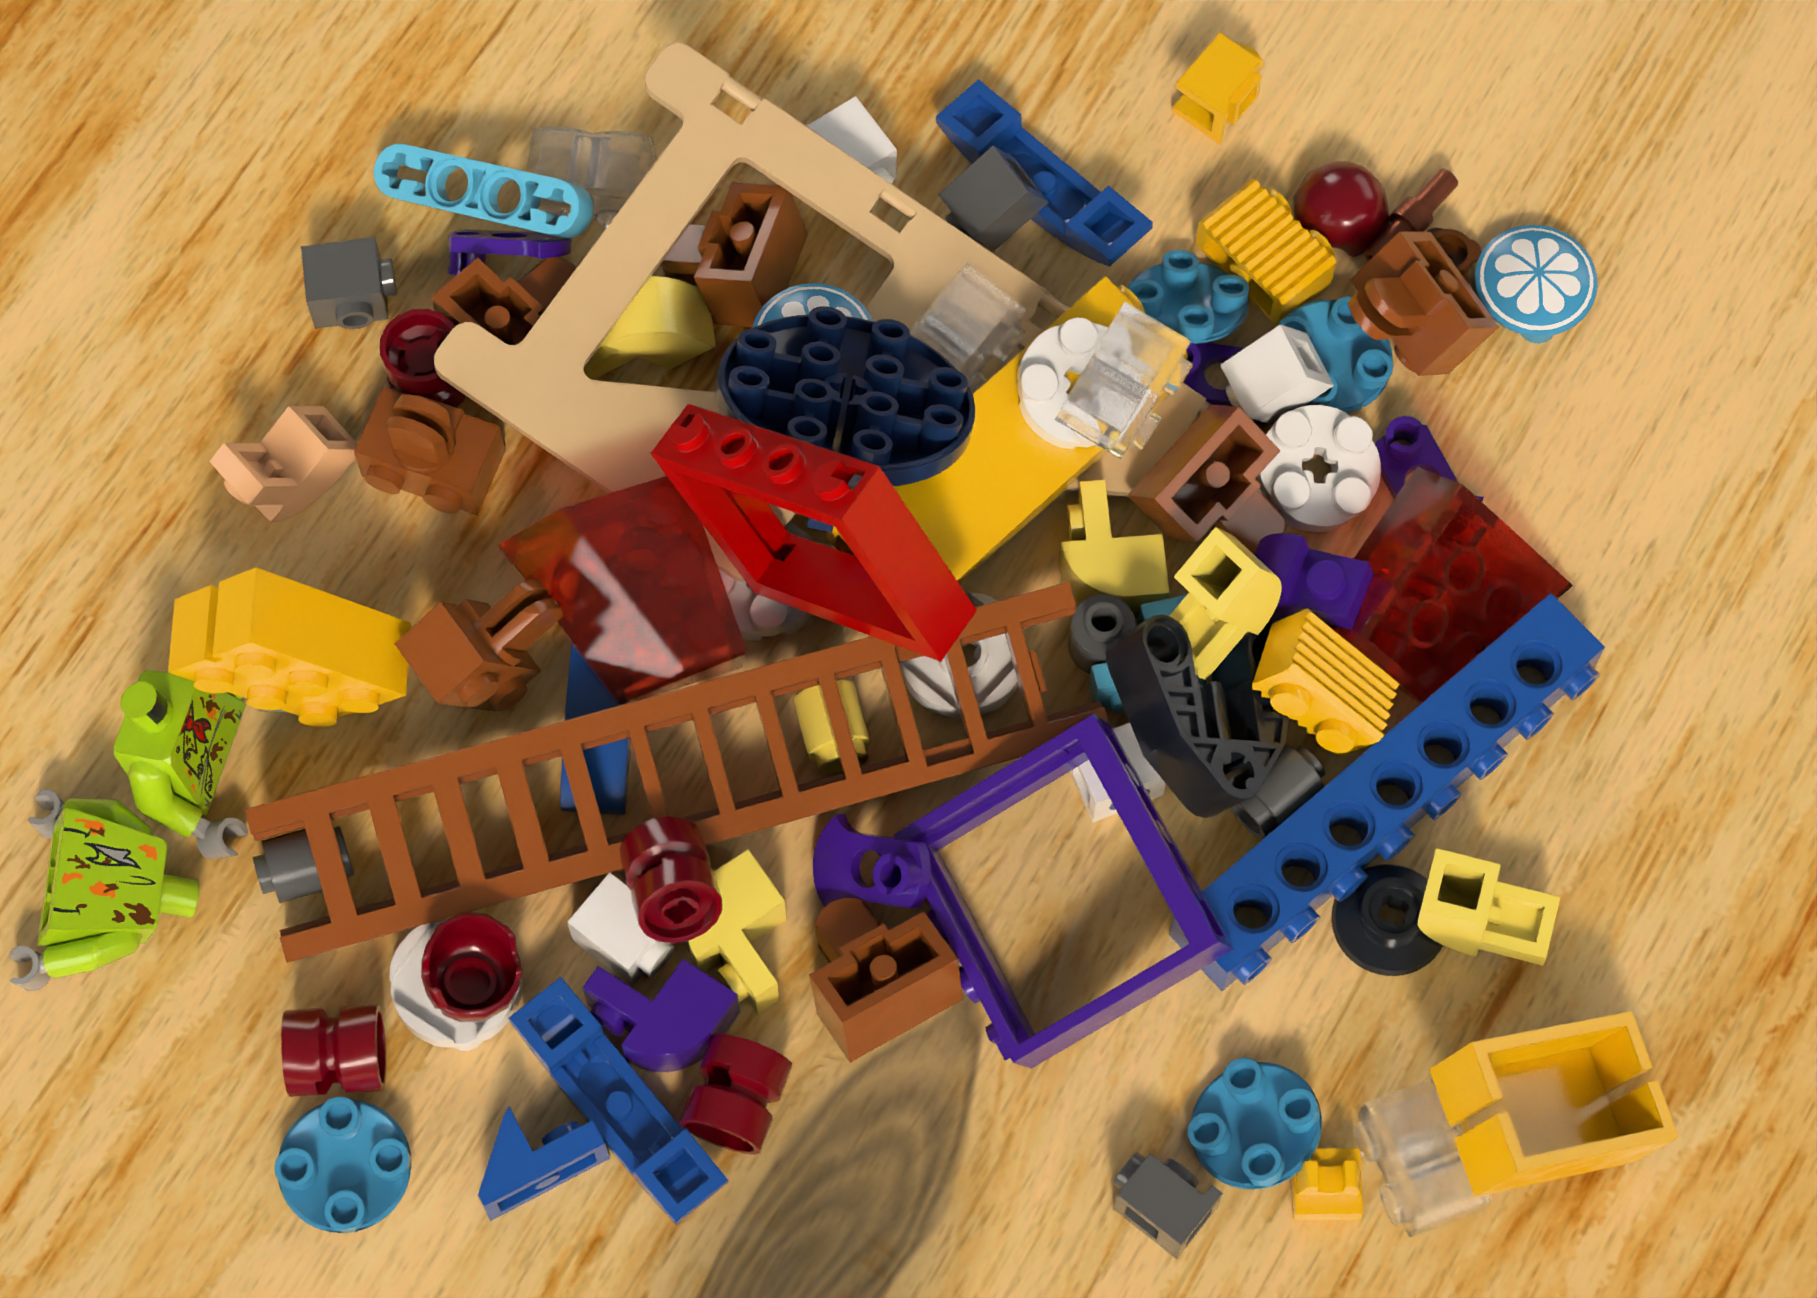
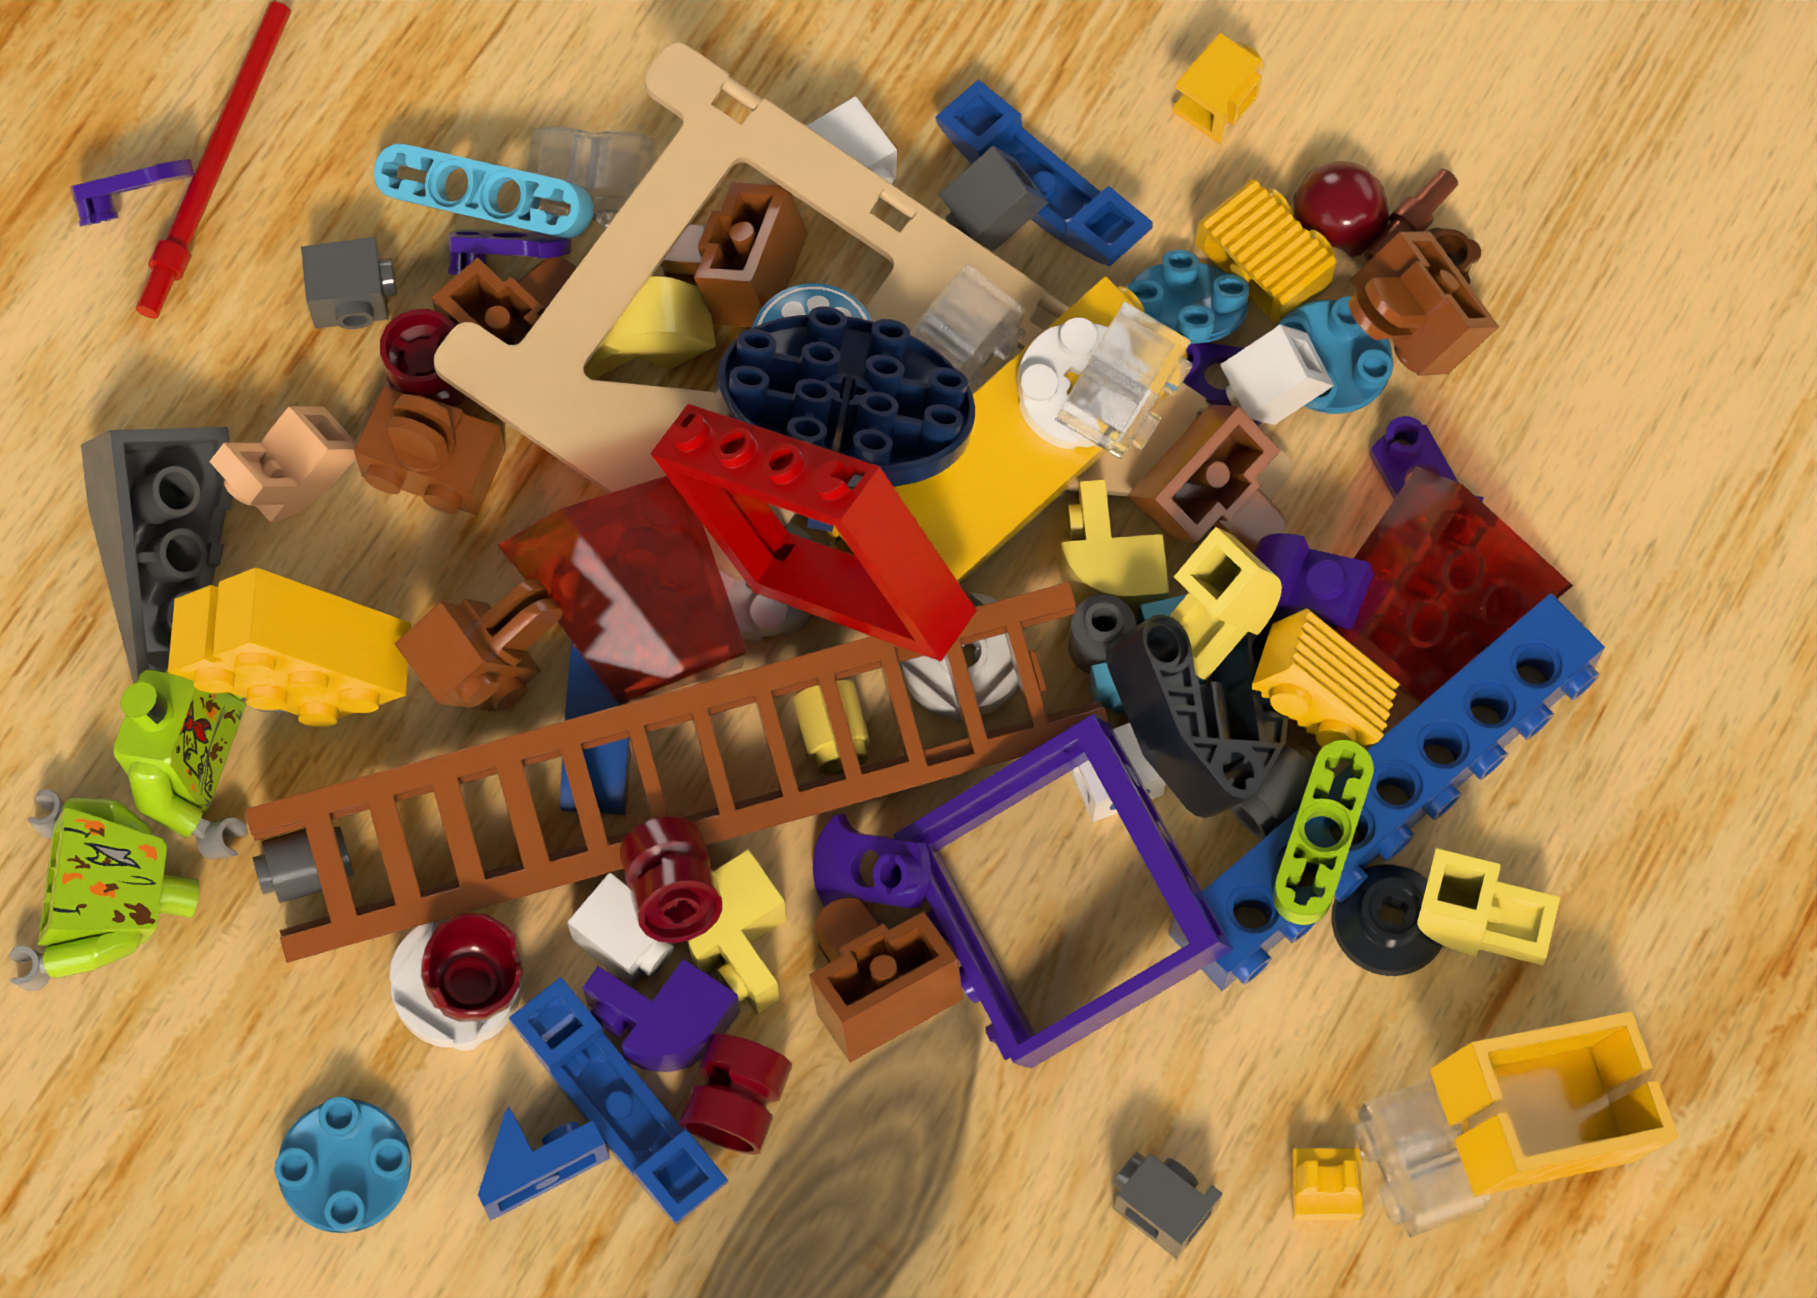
(95, 197): none -> dark purple piece
(156, 527): none -> dark grey wedge
(172, 254): none -> red bar
(333, 1050): dark red wheel -> none
(1255, 1125): dark azure dish -> none
(1344, 444): white plate -> none
(1353, 795): none -> lime beam
(1536, 281): dish -> none

